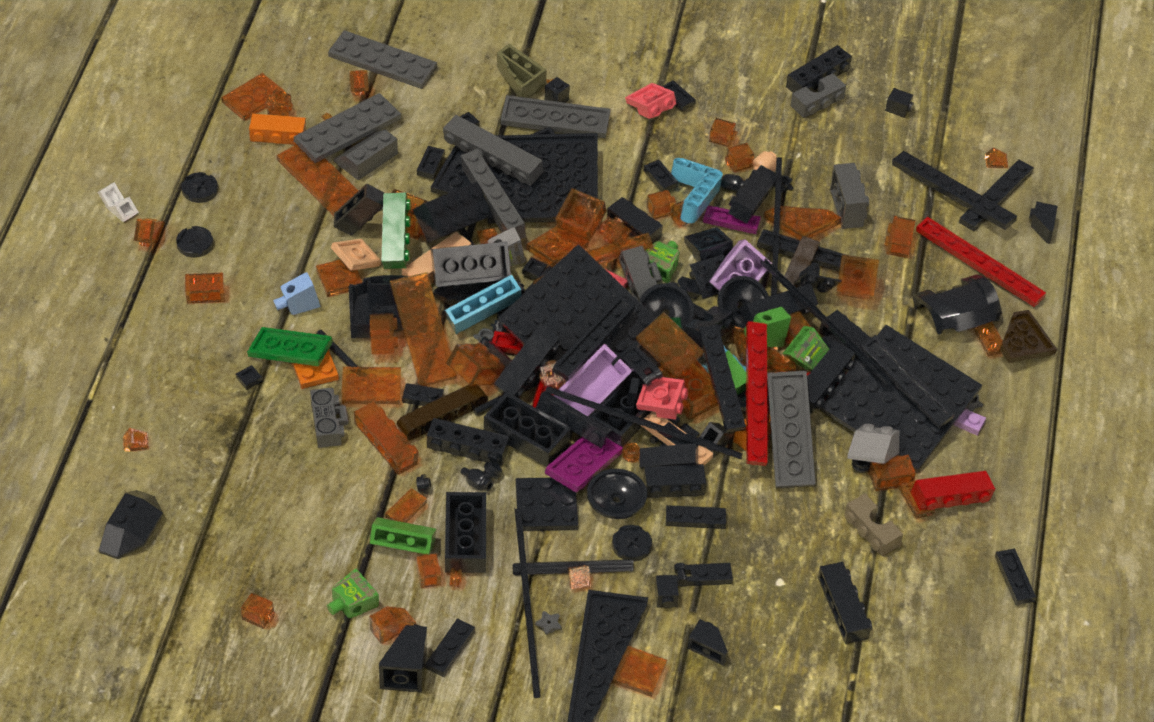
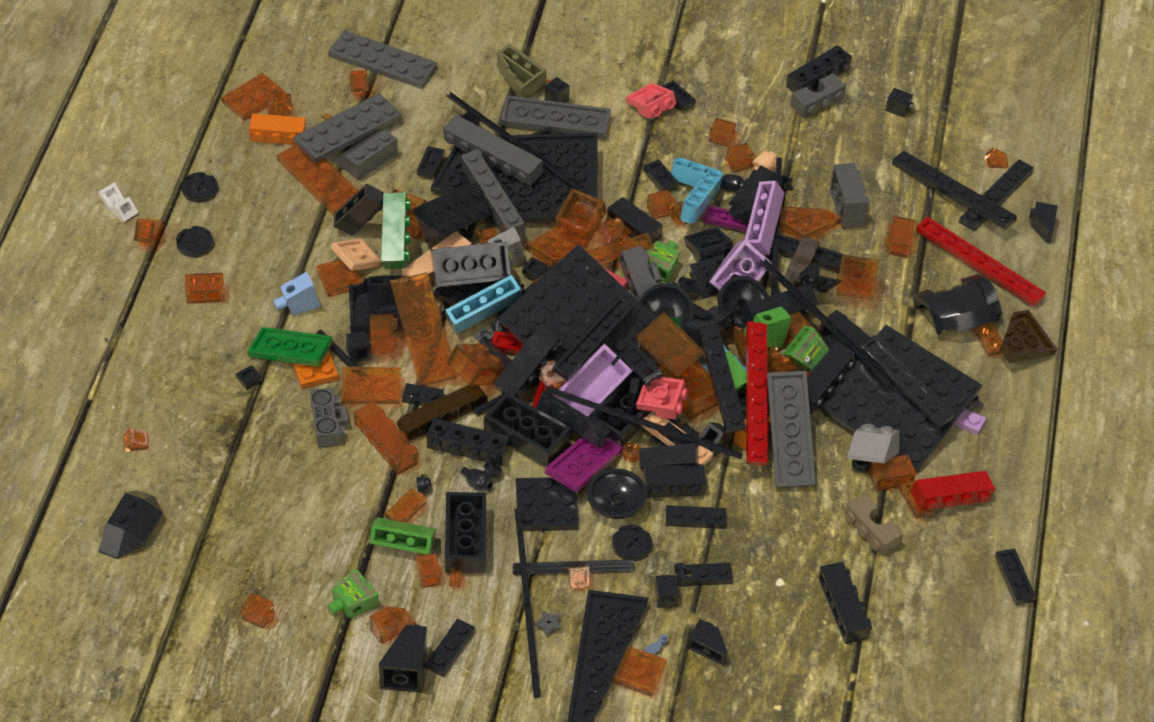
(358, 346): none -> black brick
(513, 140): none -> black piece
(654, 648): none -> sand blue piece
(764, 216): none -> lavender brick

